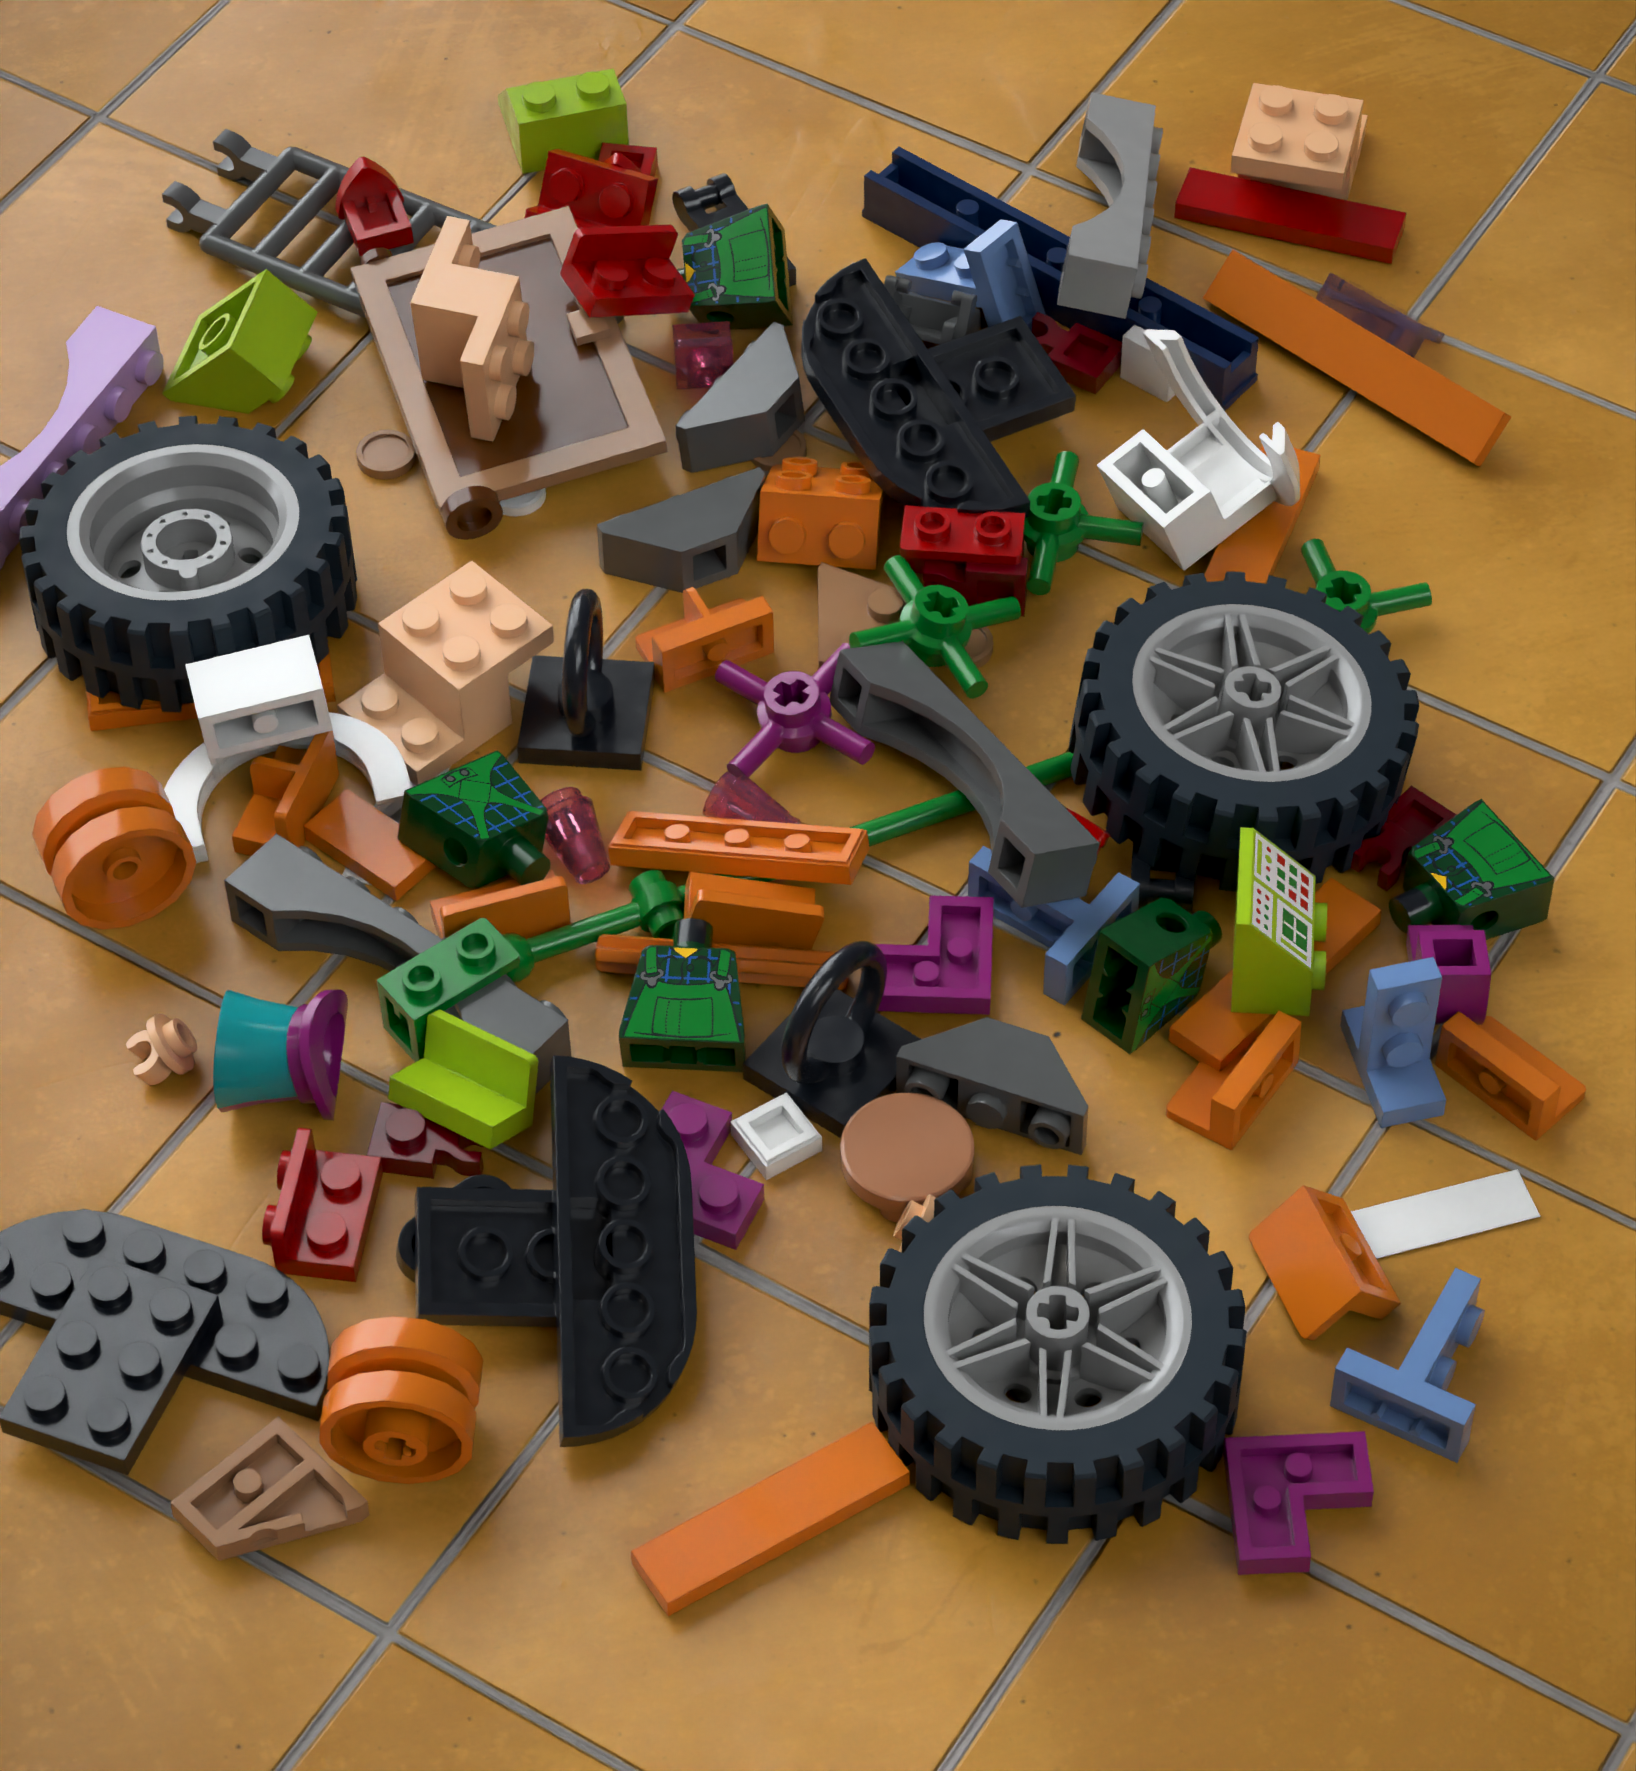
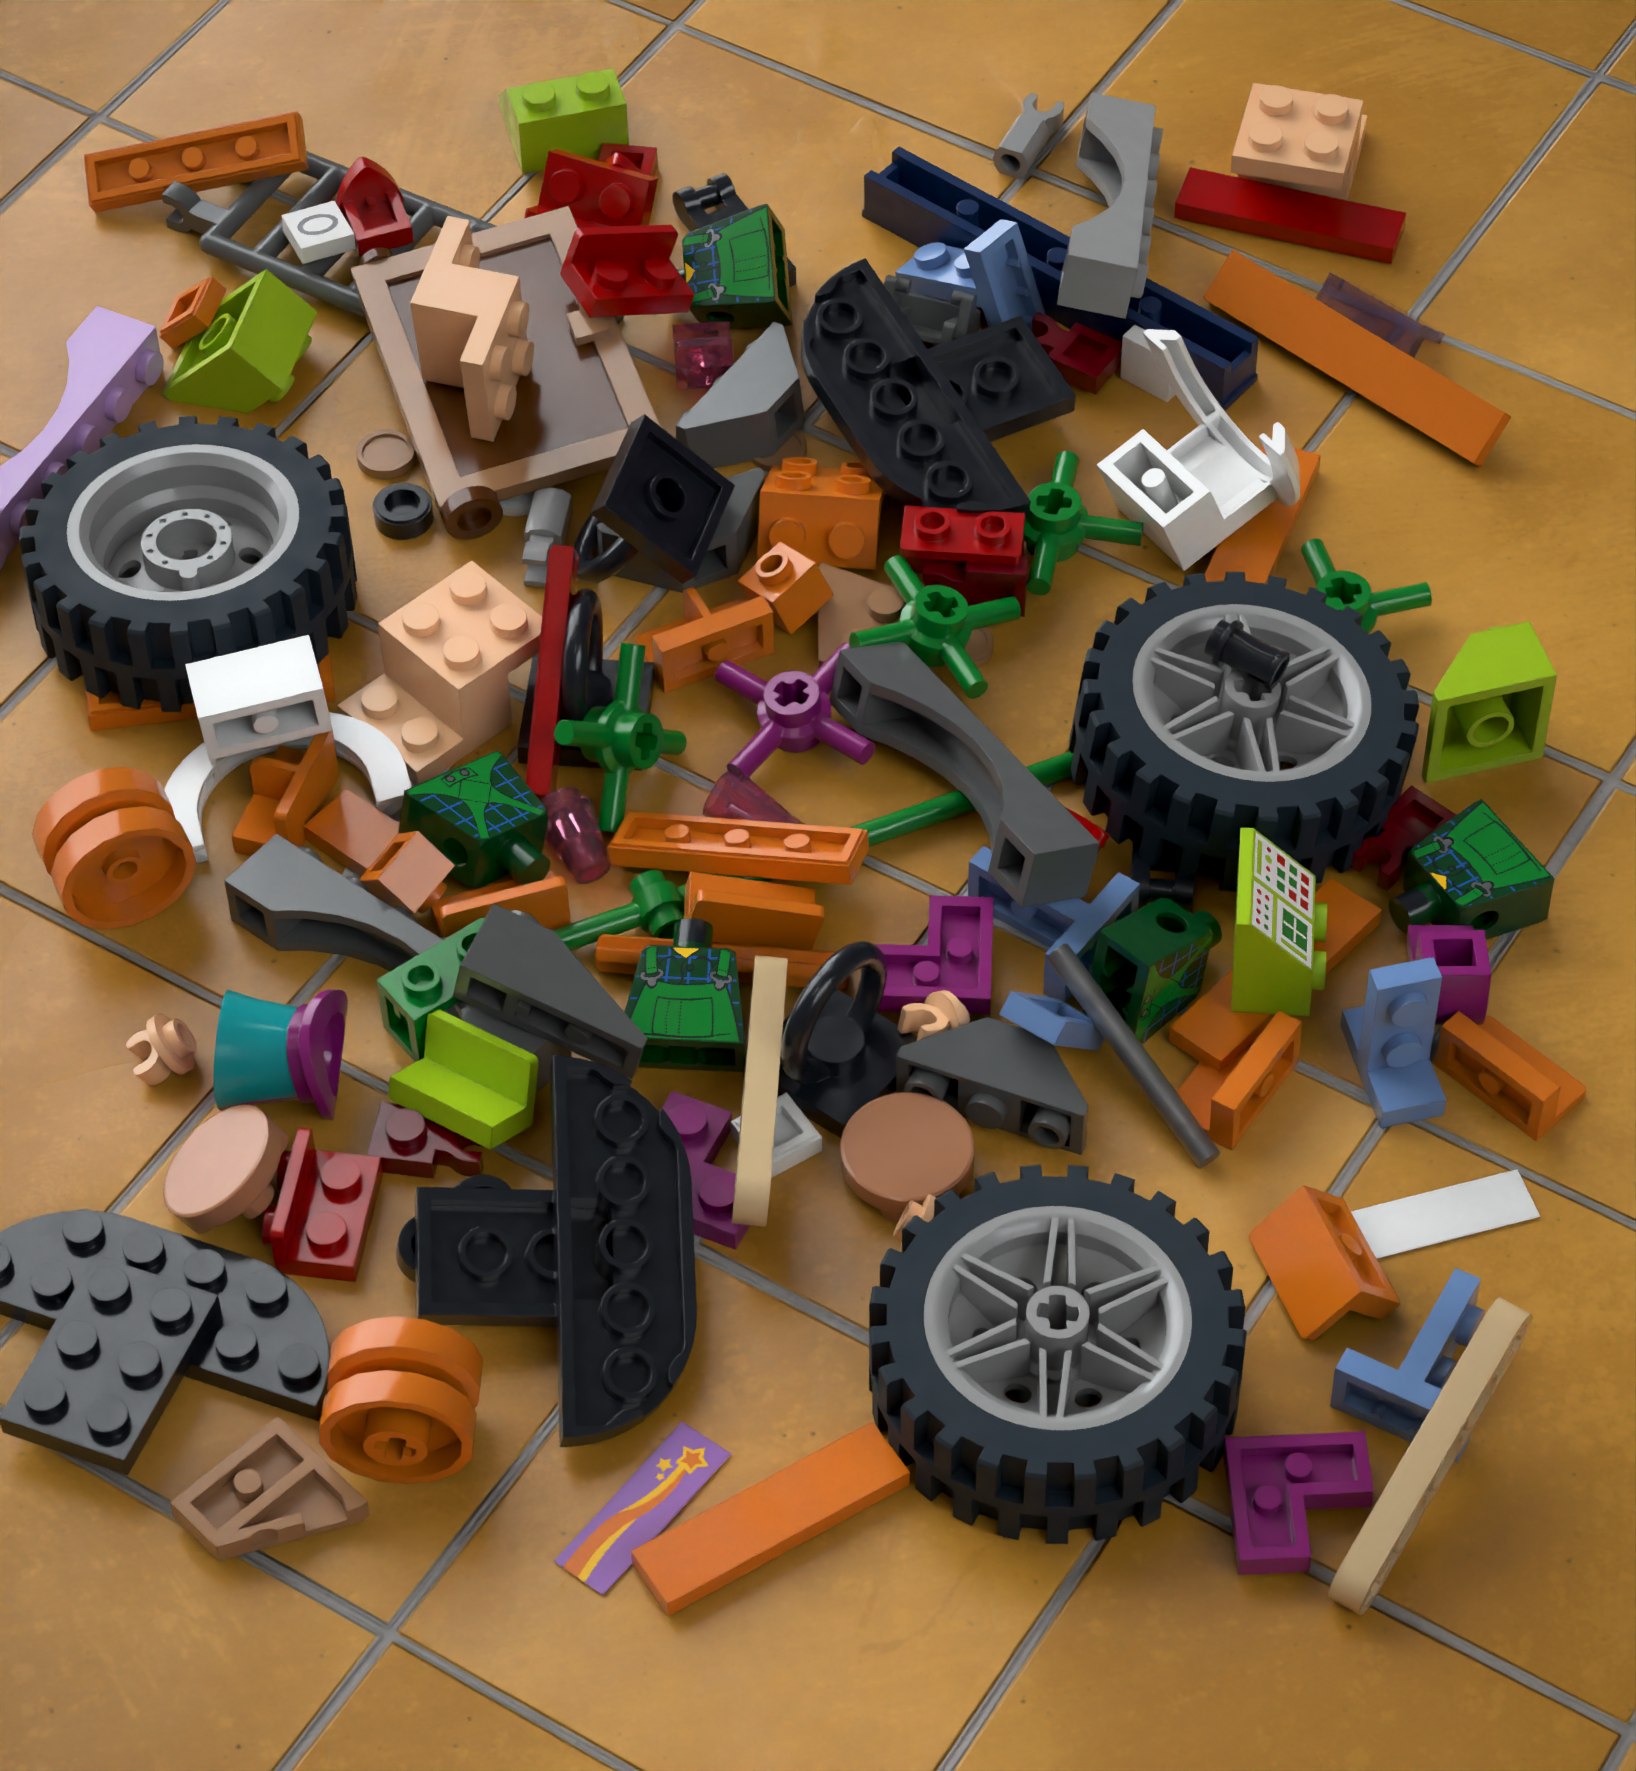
(192, 312): none -> orange tile
(197, 160): none -> orange tile
(225, 1168): none -> tile
(318, 232): none -> white tile
(403, 511): none -> black tile
(408, 873): none -> orange plate
(541, 986): none -> dark grey slope
(545, 527): none -> light grey bar
(548, 704): none -> red tile
(621, 737): none -> green bar
(642, 1507): none -> medium lavender sticker
(658, 503): none -> black tile
(760, 1092): none -> tan beam
(788, 584): none -> orange plate
(937, 1014): none -> light nougat plate
(1027, 137): none -> light grey bar
(1052, 1020): none -> medium blue tile
(1133, 1055): none -> flat silver bar
(1246, 653): none -> black pin
(1430, 1456): none -> tan beam
(1490, 704): none -> lime slope

